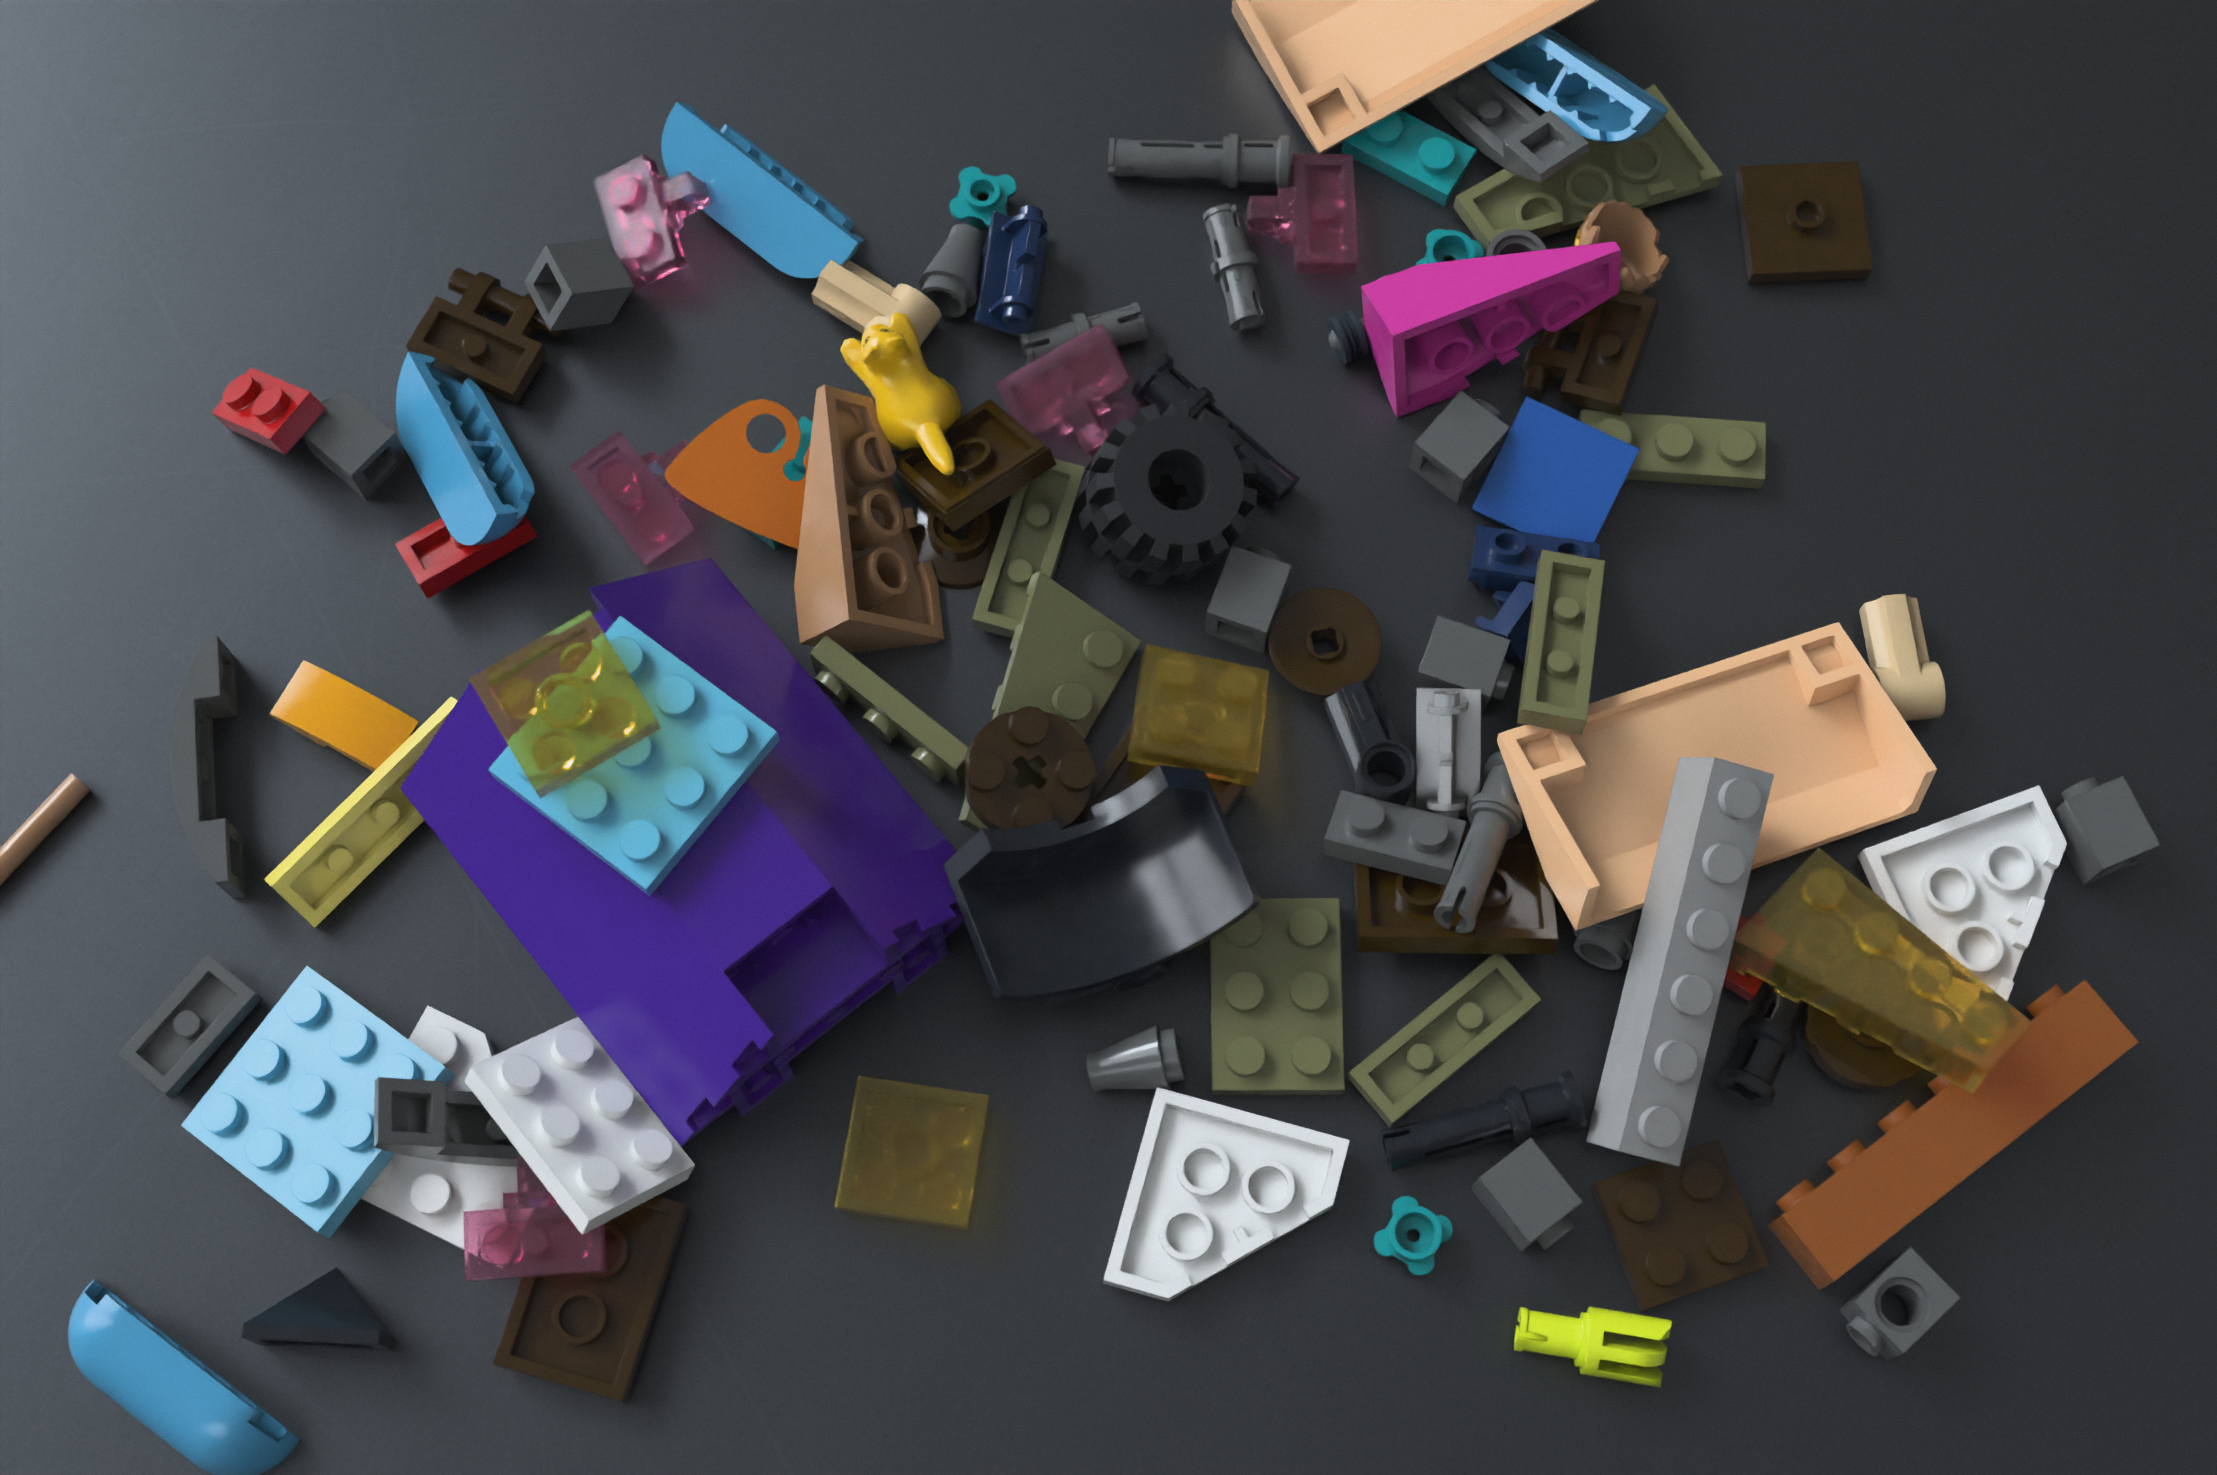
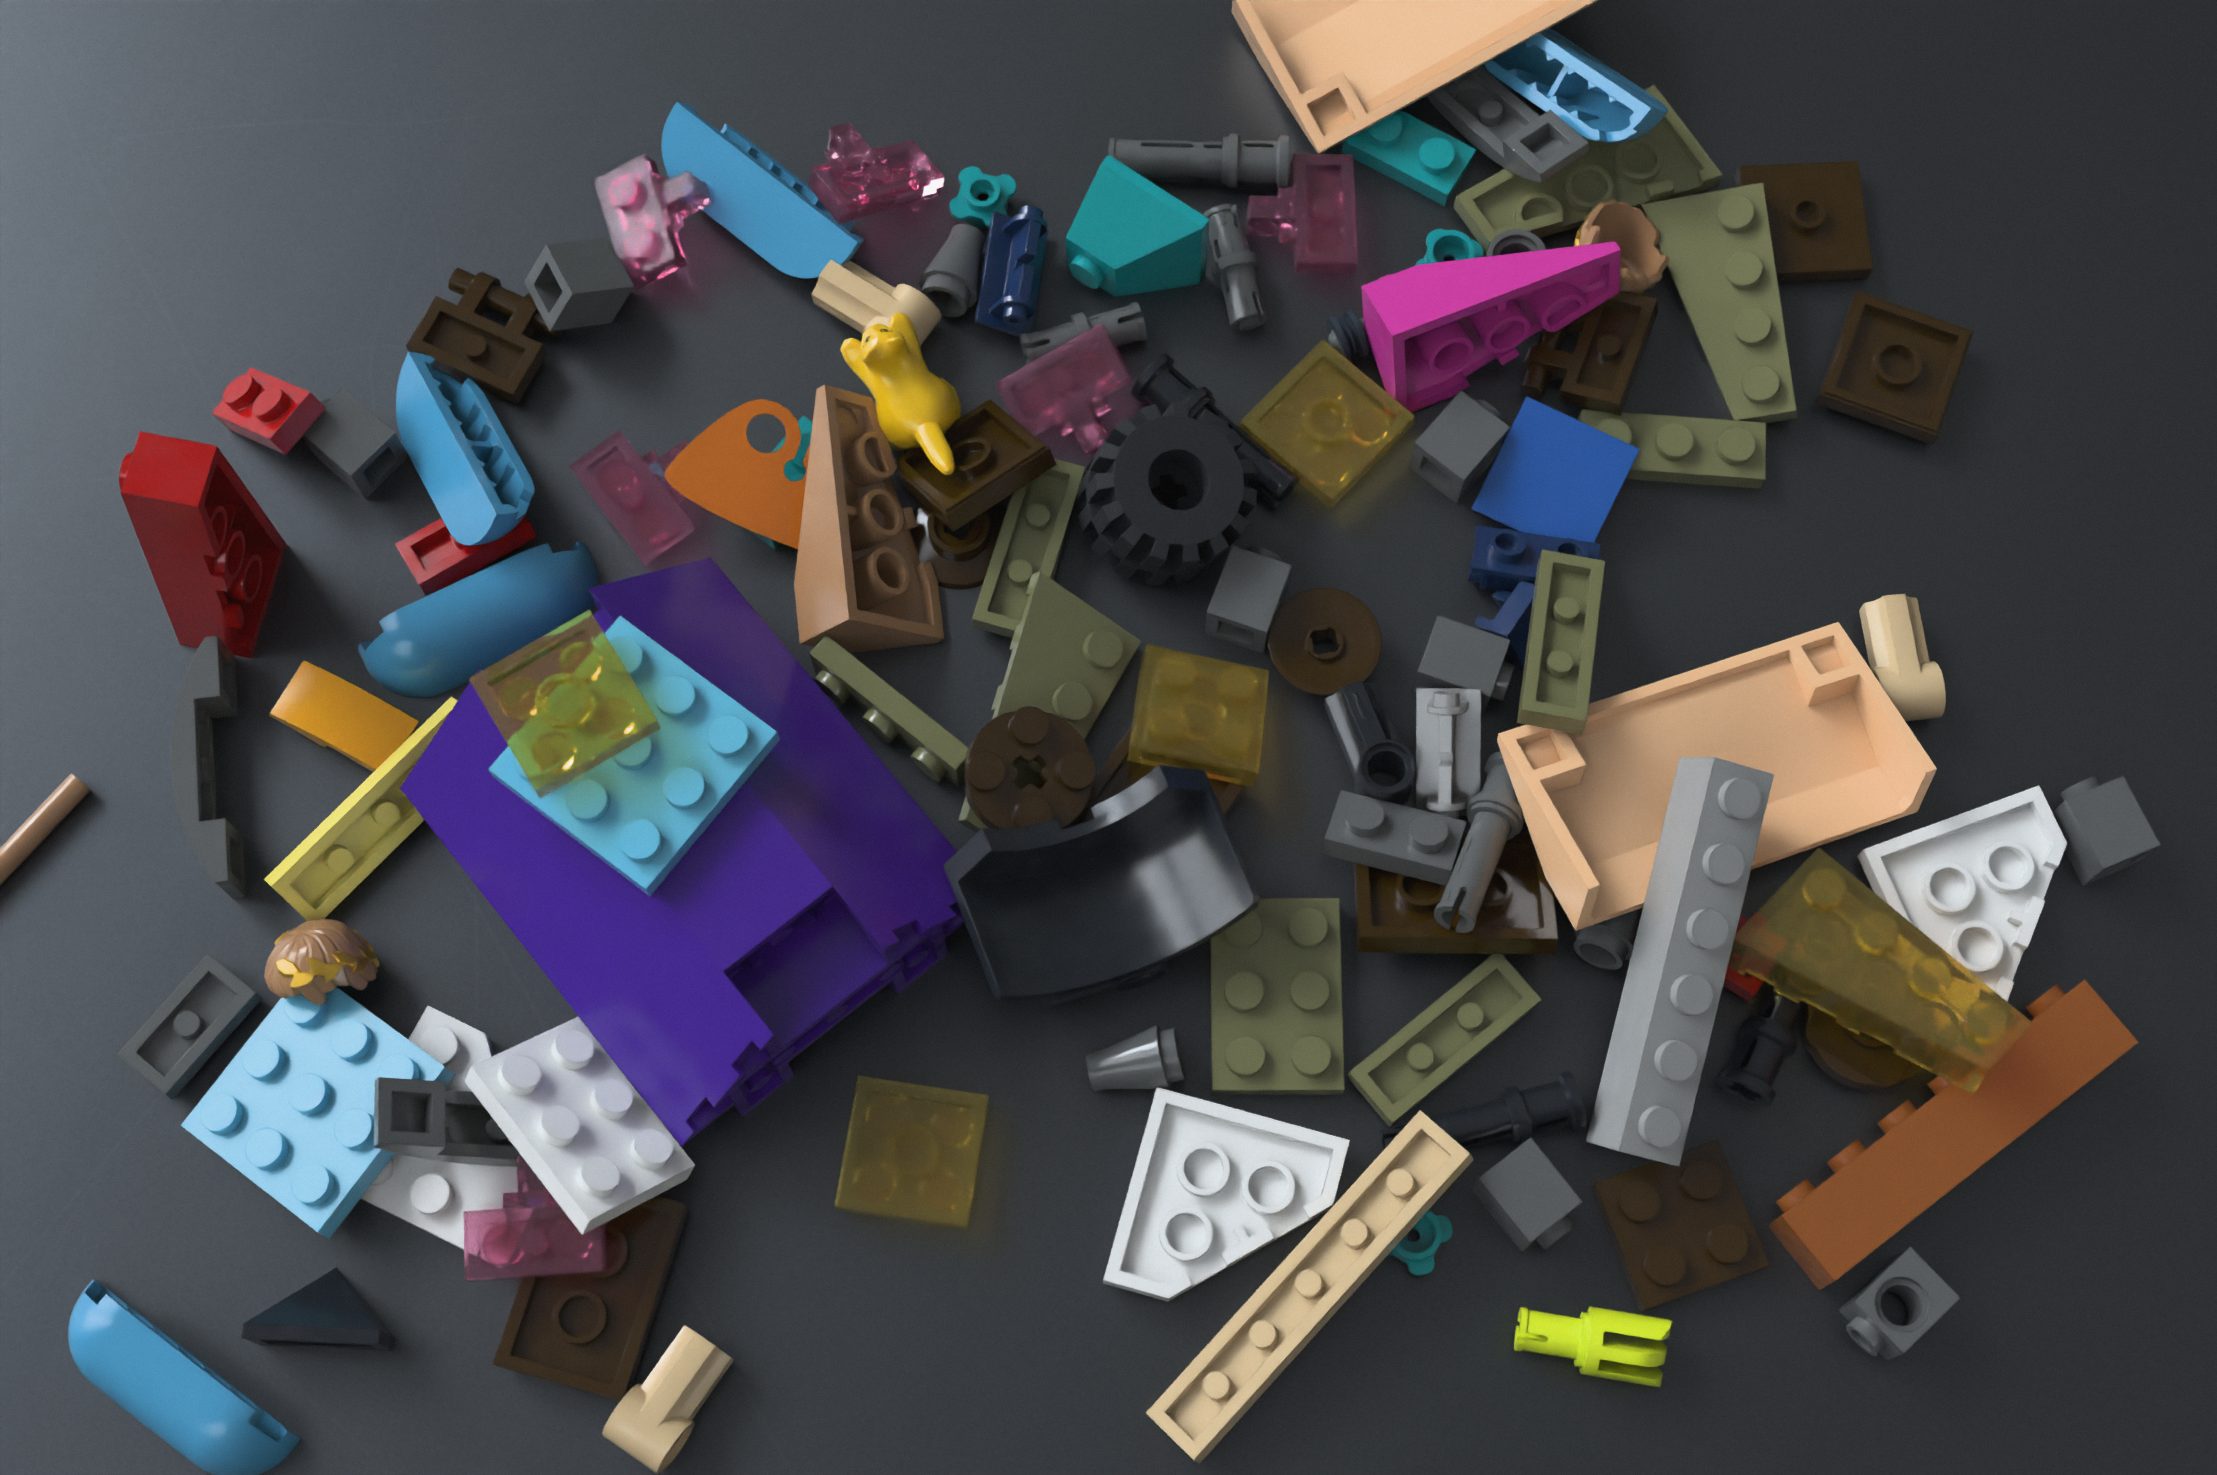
(202, 540): none -> red wedge
(318, 959): none -> medium nougat hair
(479, 620): none -> dark azure brick
(658, 1415): none -> tan piece
(869, 179): none -> clear pink hinge
(1135, 236): none -> teal slope
(1309, 1286): none -> tan plate
(1327, 423): none -> clear yellow plate
(1731, 295): none -> olive wing
(1894, 367): none -> dark brown plate

